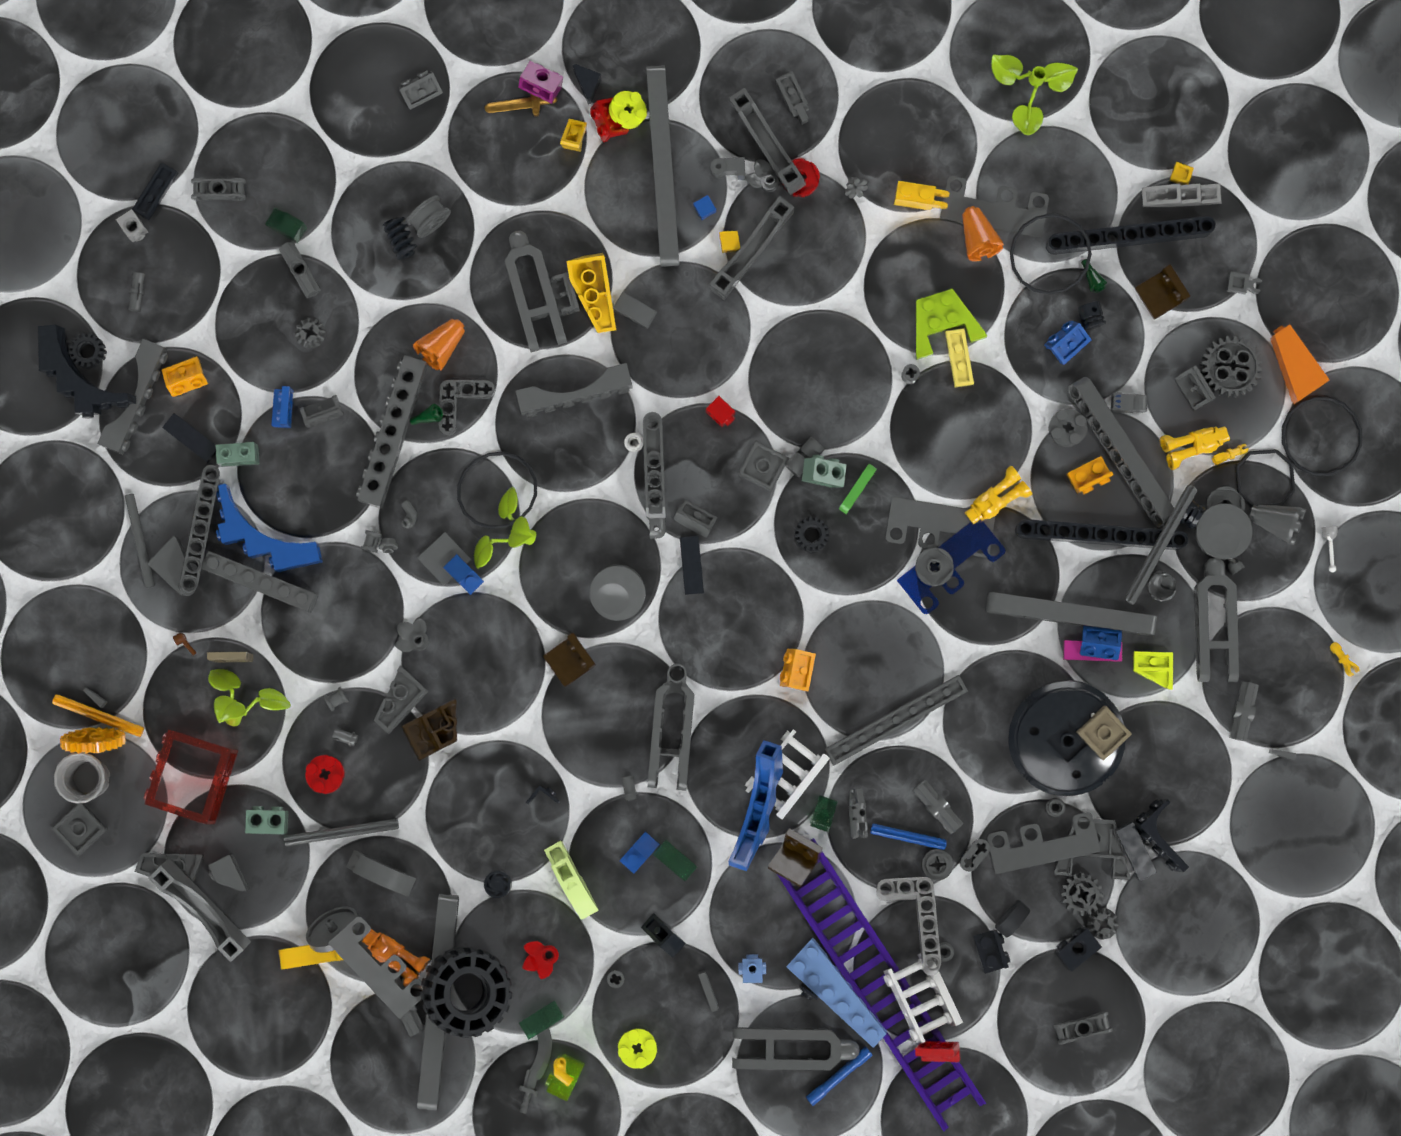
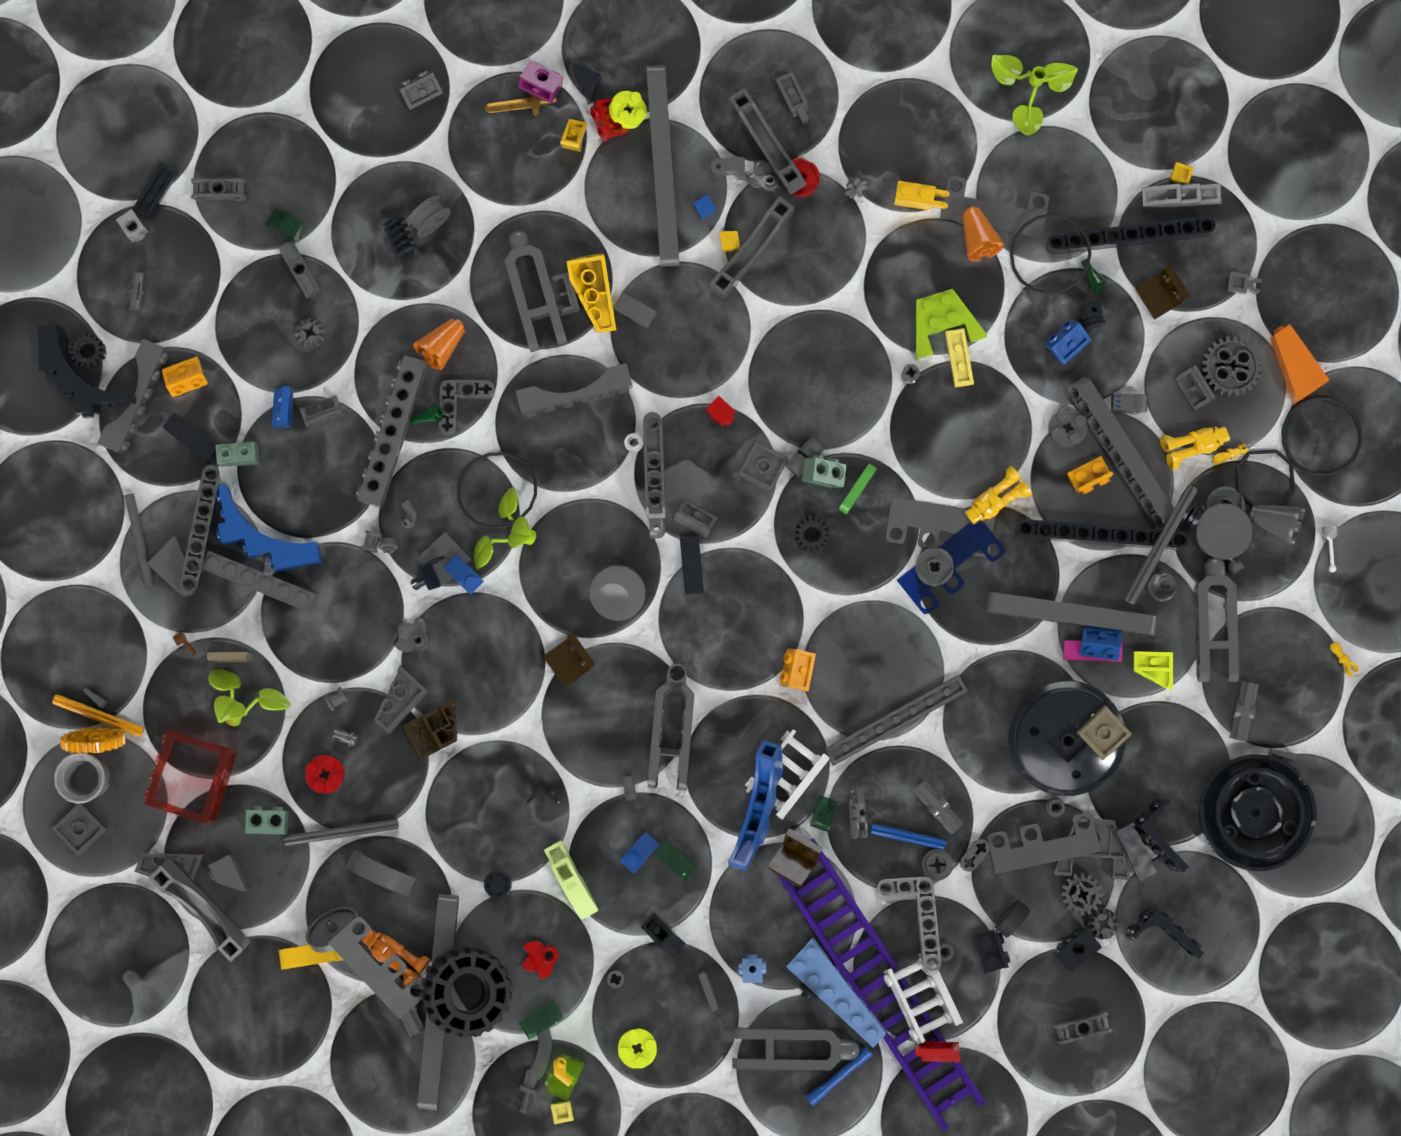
(428, 576): none -> black bracket
(562, 1112): none -> light yellow tile
(1152, 918): none -> black bracket
(1280, 797): none -> black piece

